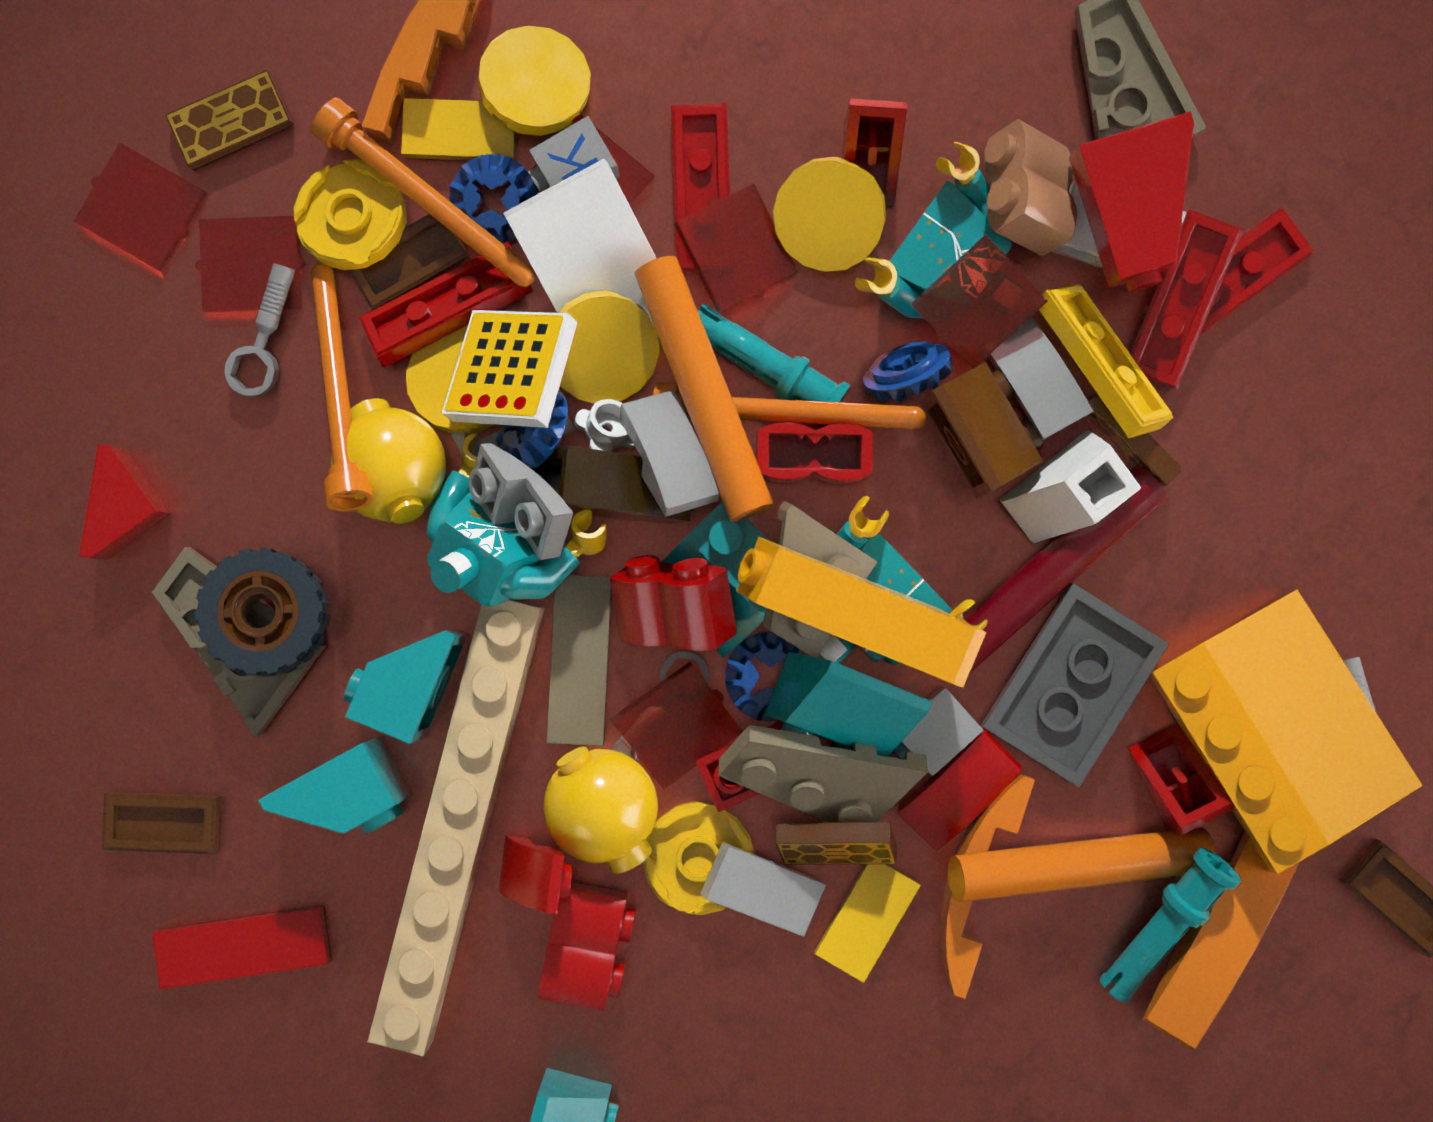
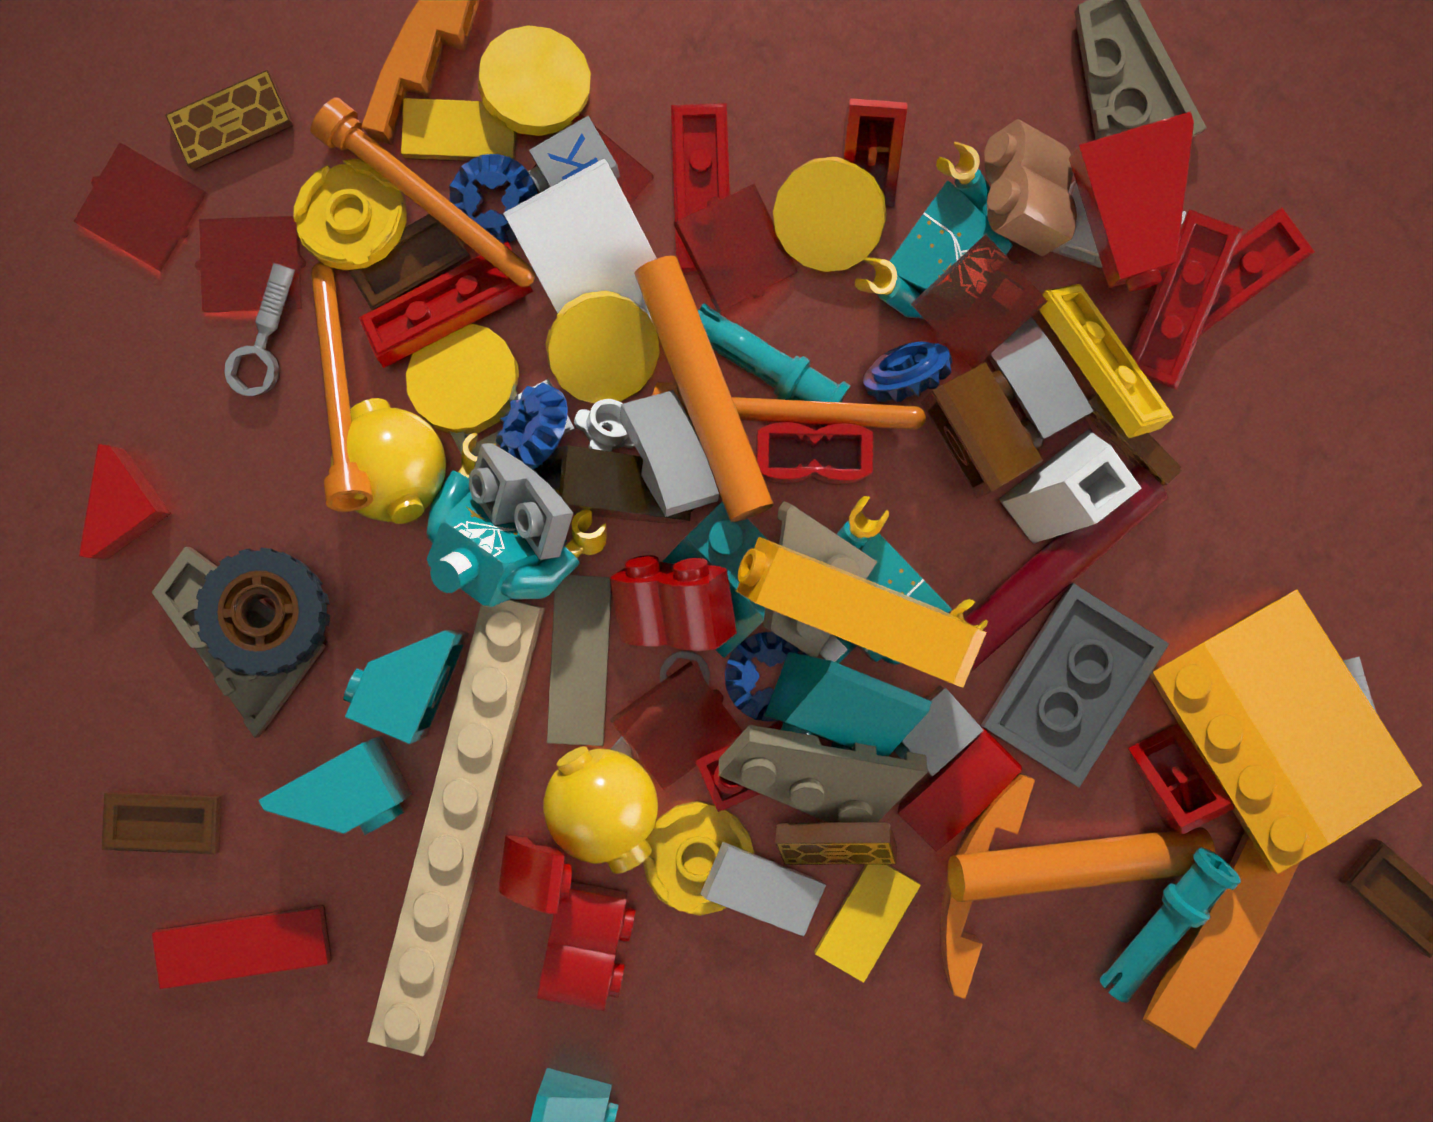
(510, 368): tile -> none

